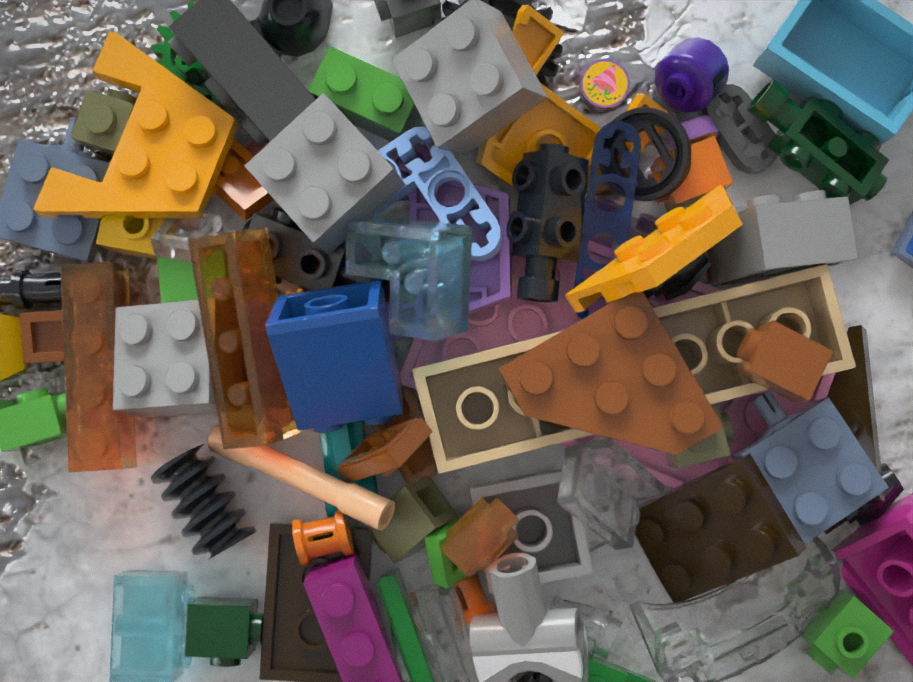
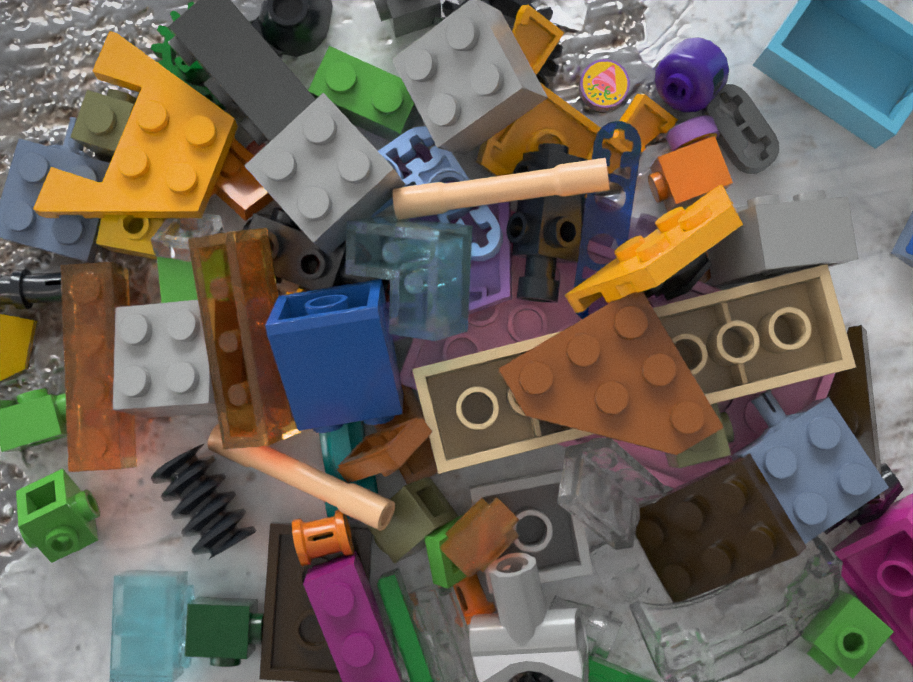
(42, 336): dark orange plate -> none
(57, 516): none -> bright green brick
(441, 197): none -> light nougat piece
(676, 169): black piece -> none
(782, 361): dark orange brick -> none
(820, 144): dark green brick -> none

